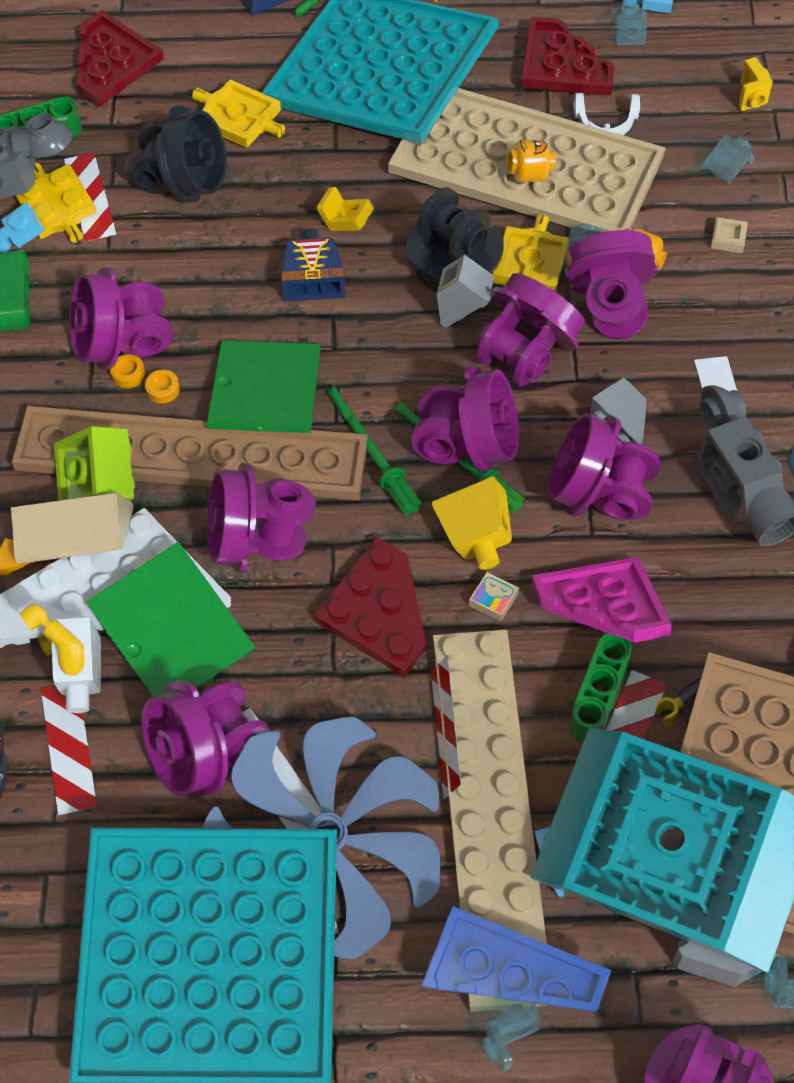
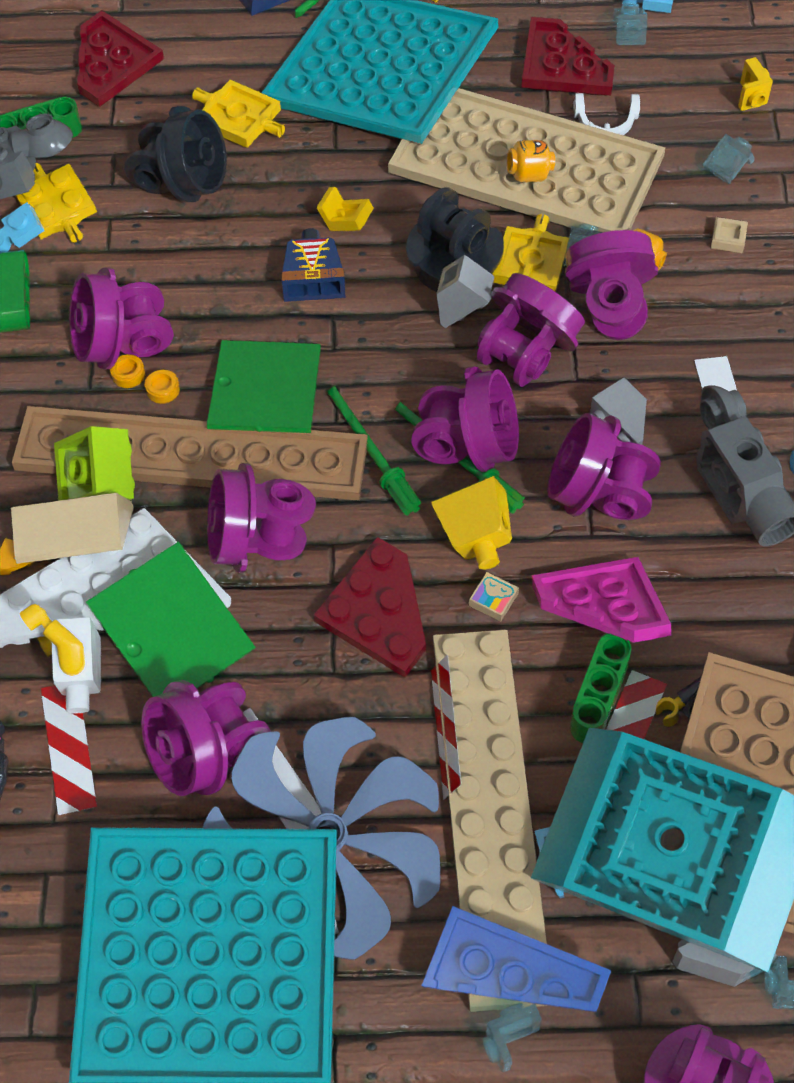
(100, 223): sticker -> none

